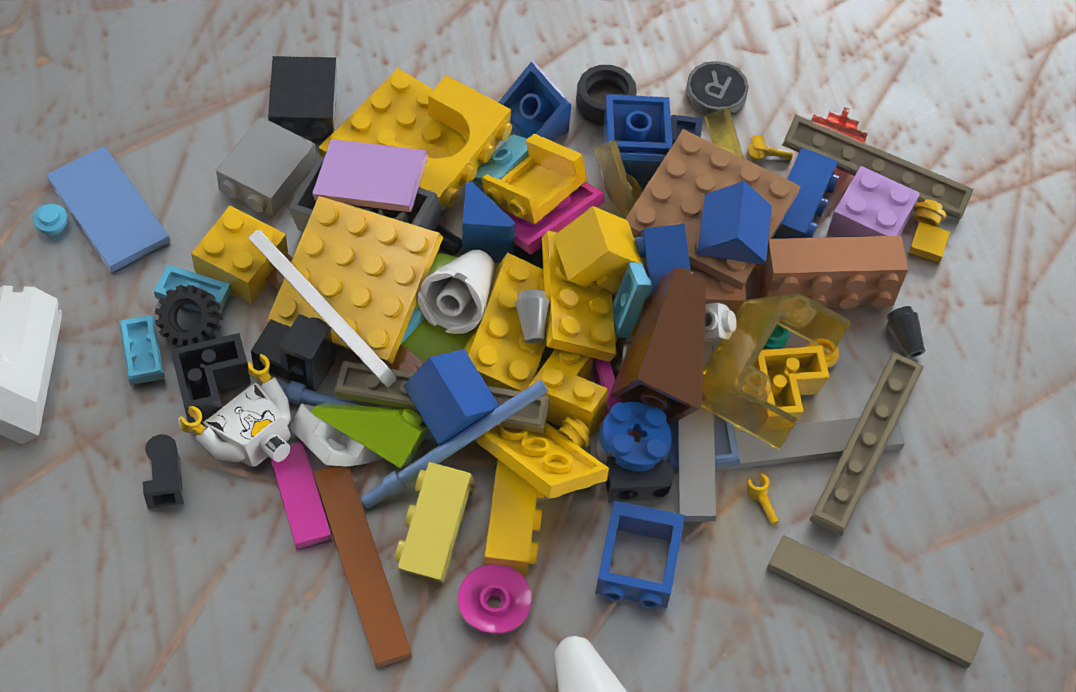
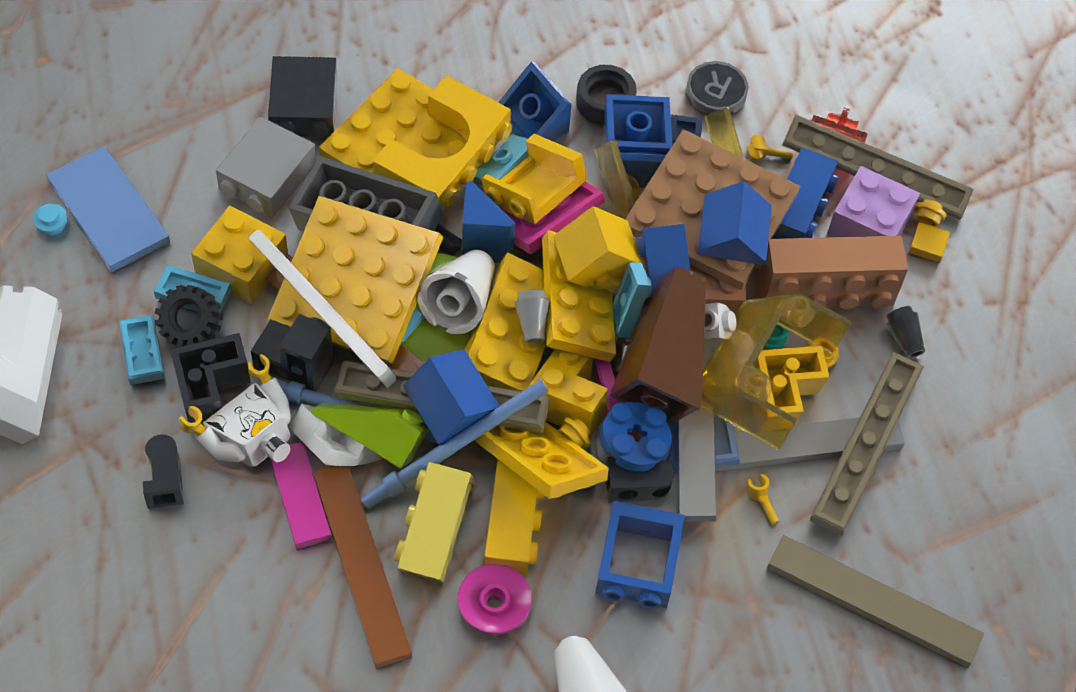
(371, 175): lavender tile -> none

